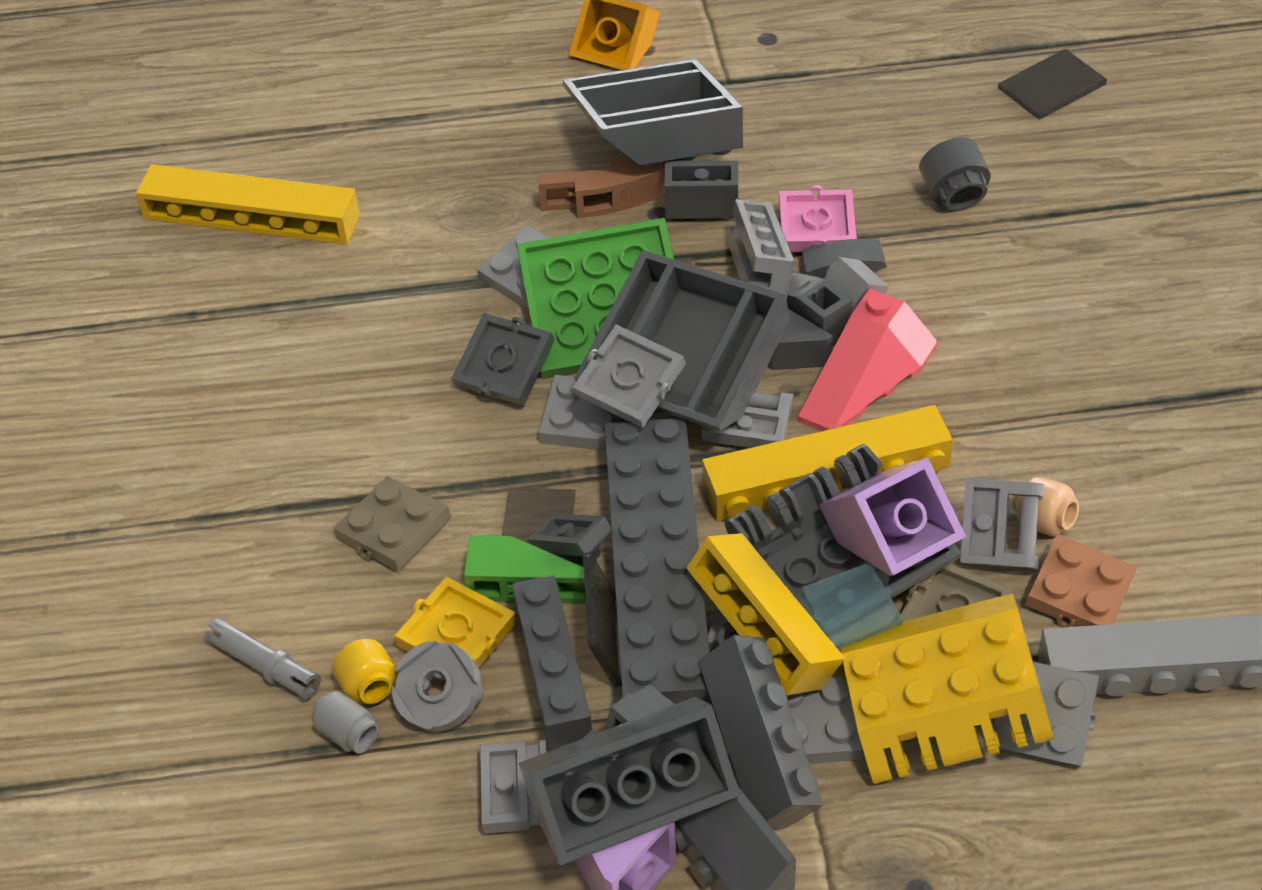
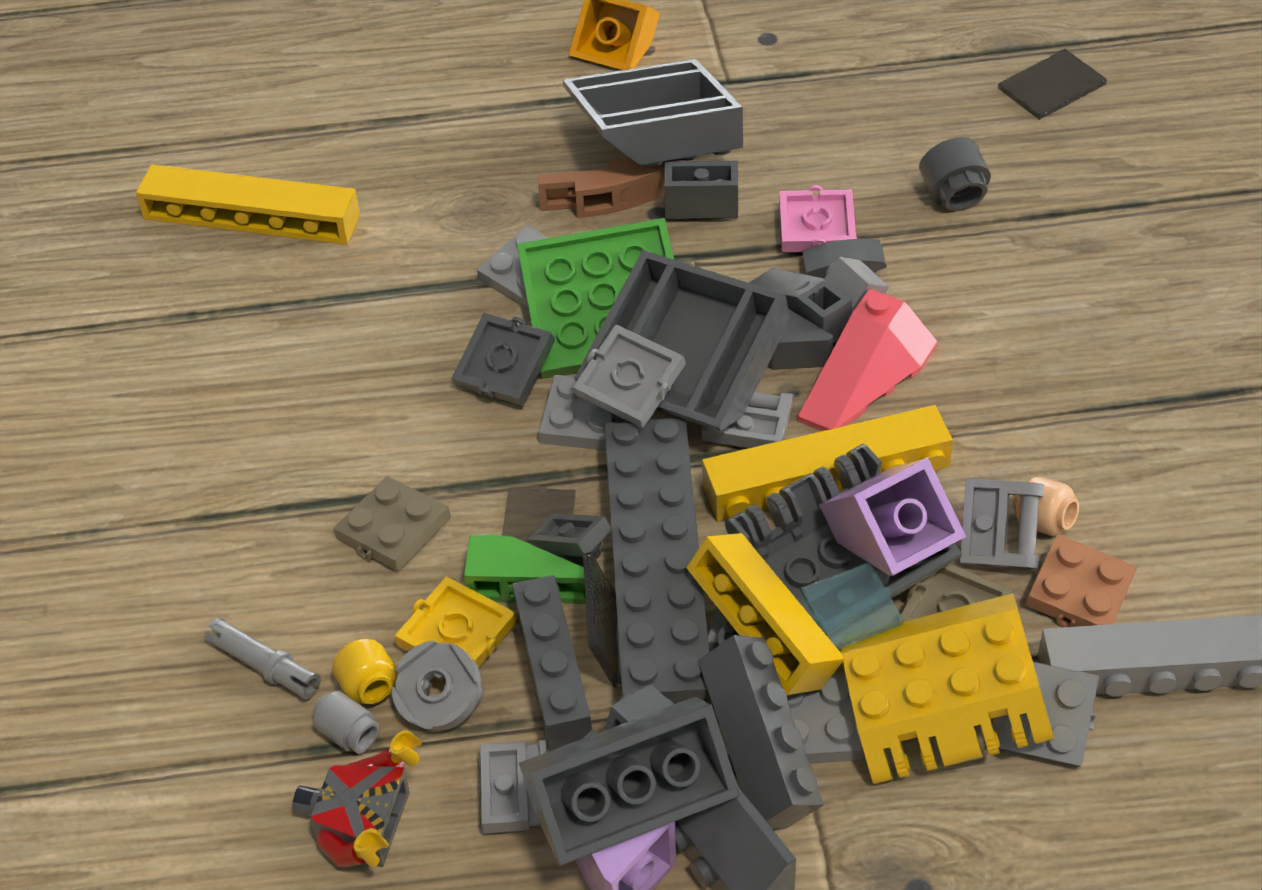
(360, 804): none -> torso
(760, 246): light grey brick -> none

